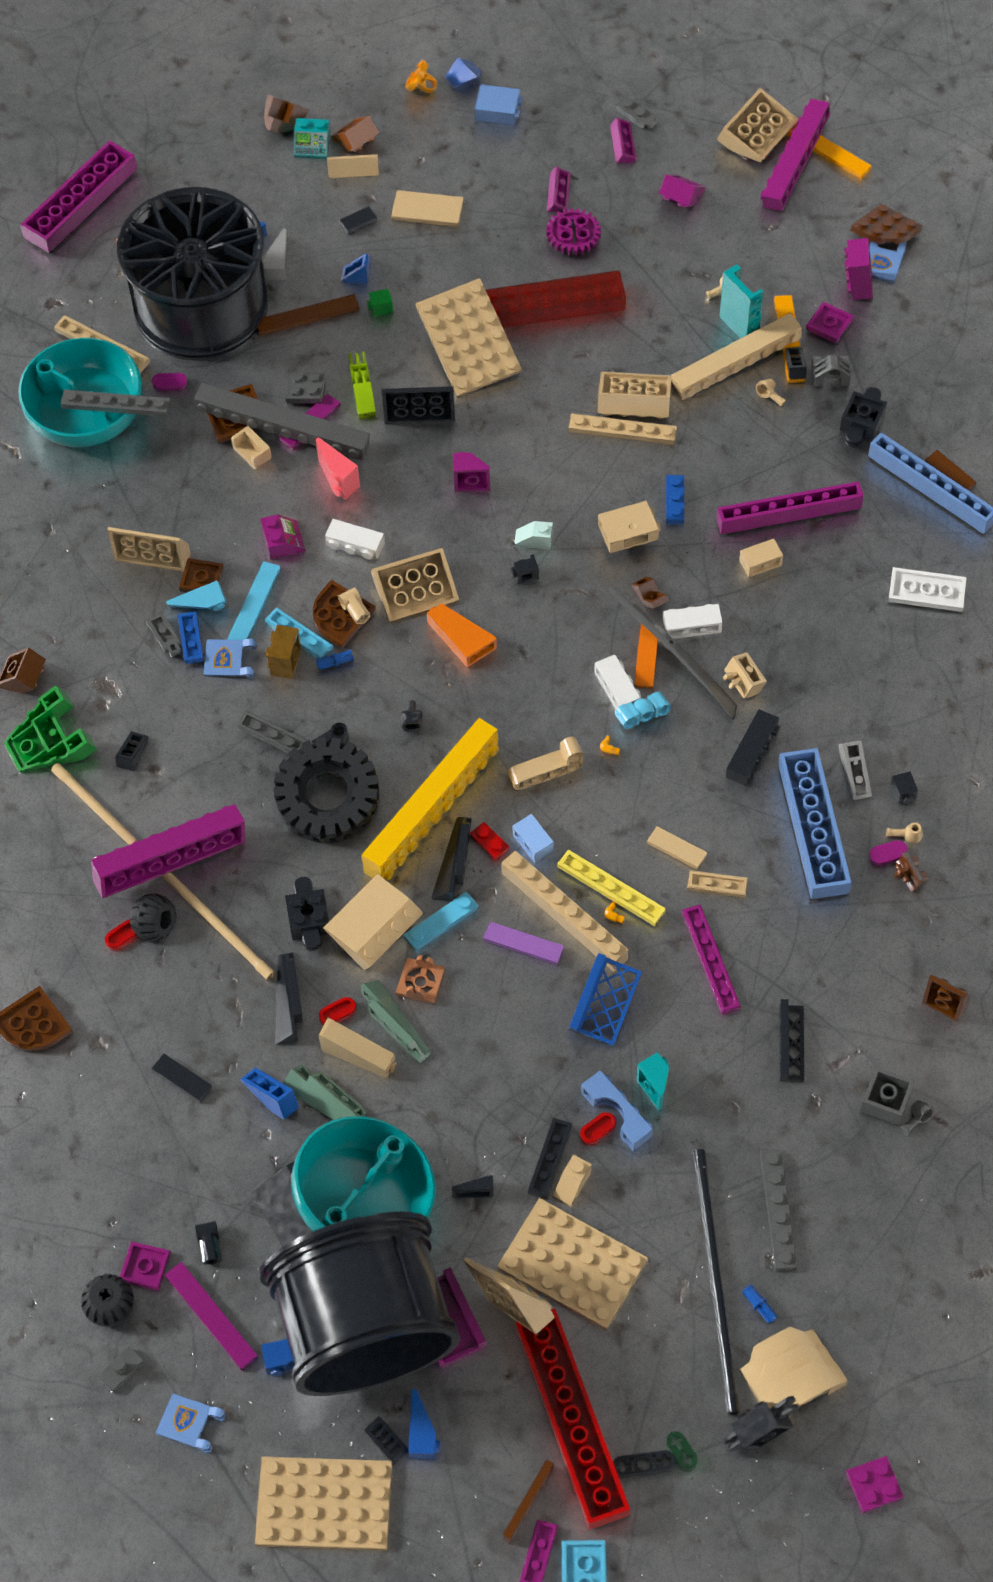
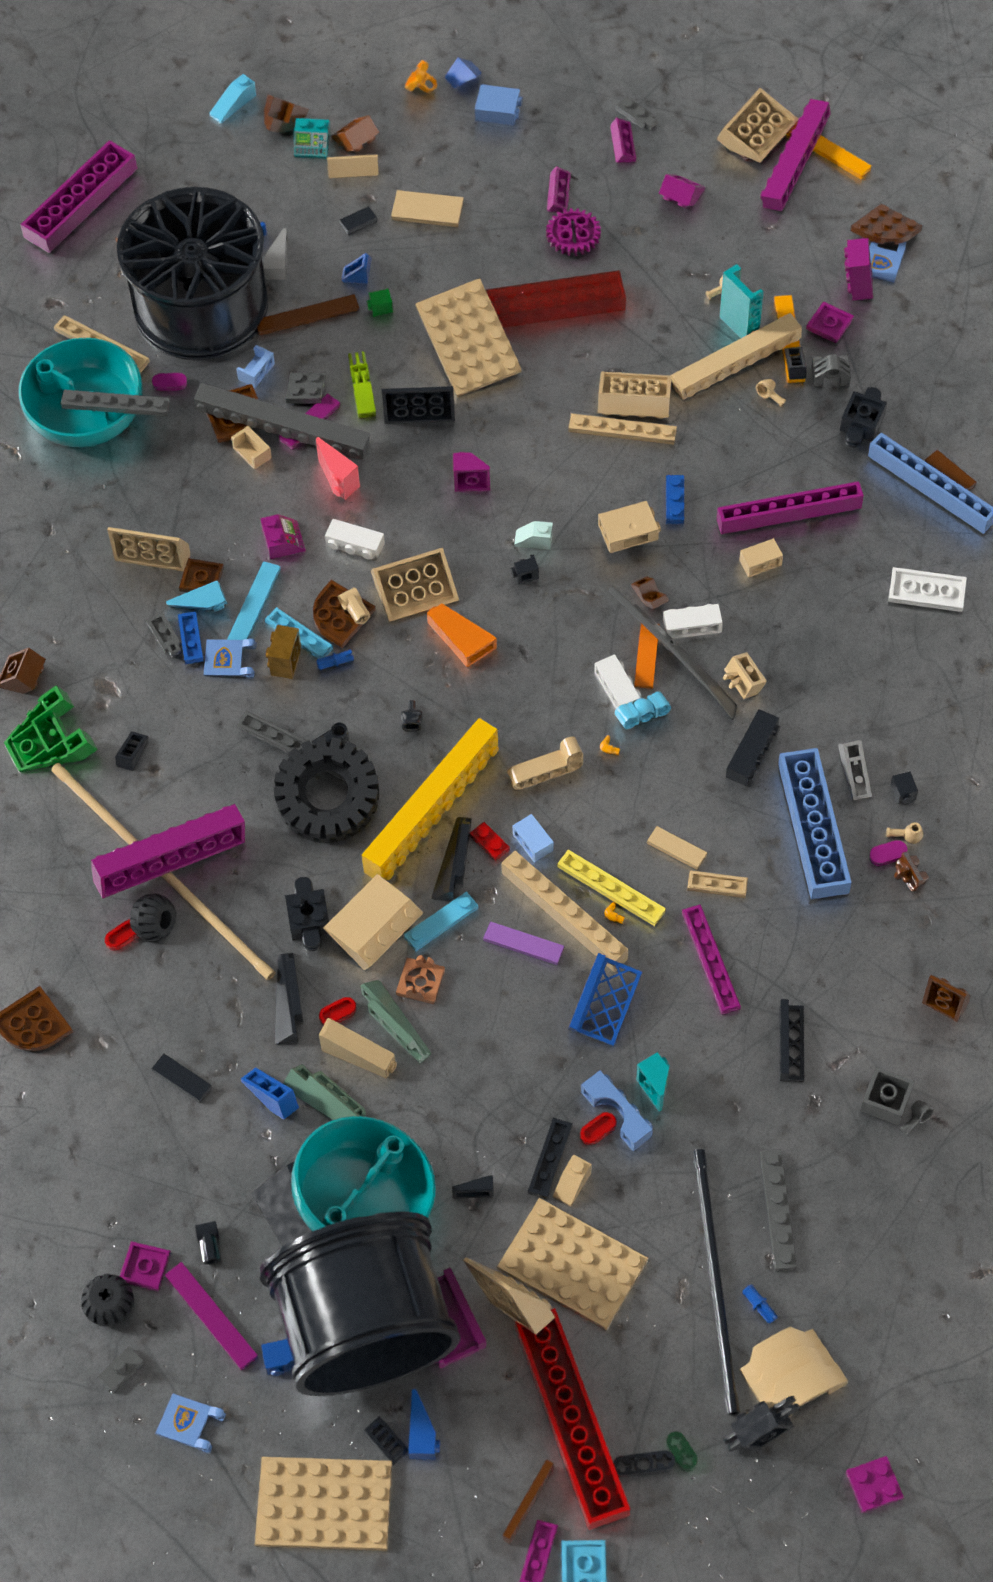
(235, 97): none -> medium azure slope
(257, 368): none -> light blue panel

